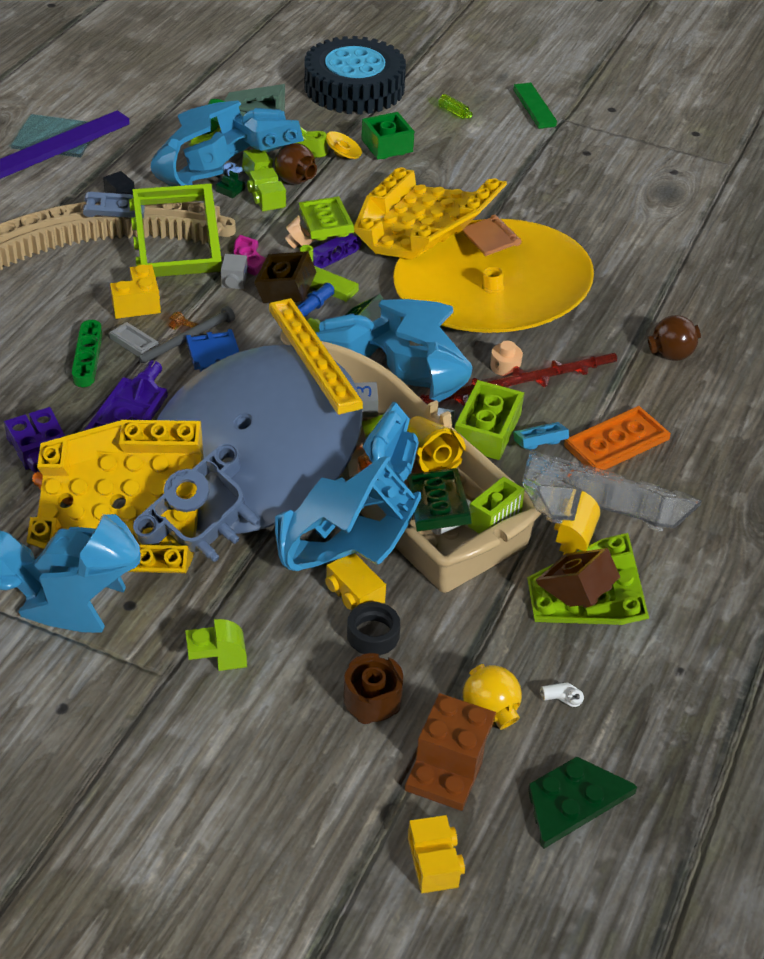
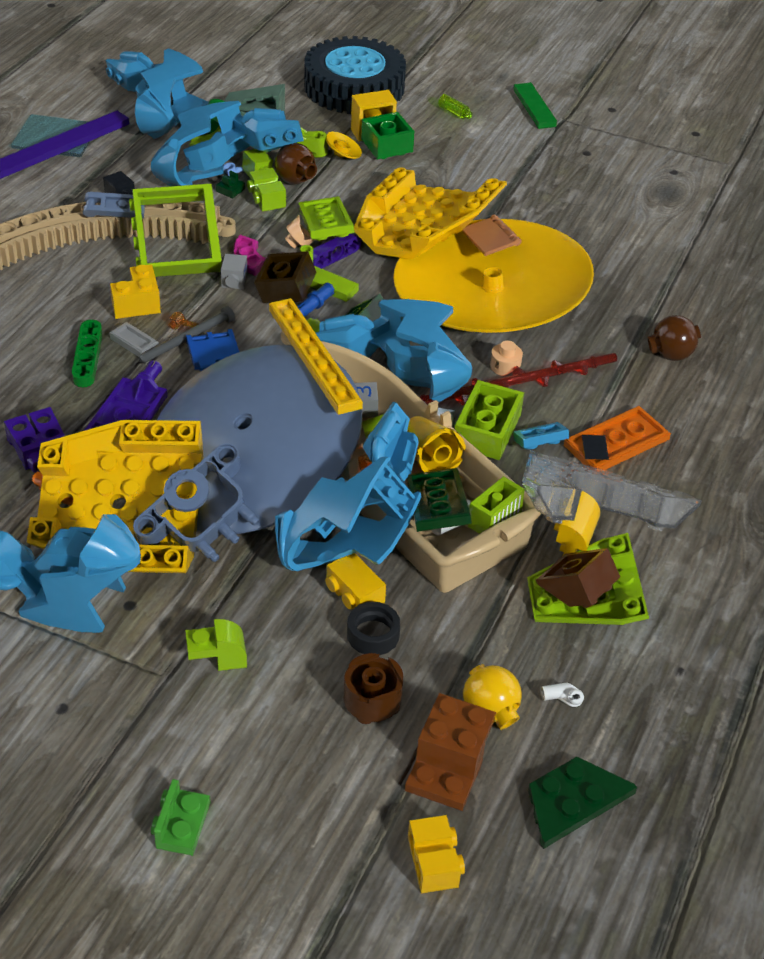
(154, 87): none -> dark azure piece
(180, 819): none -> bright green bracket
(370, 105): none -> yellow brick
(595, 447): none -> black piece

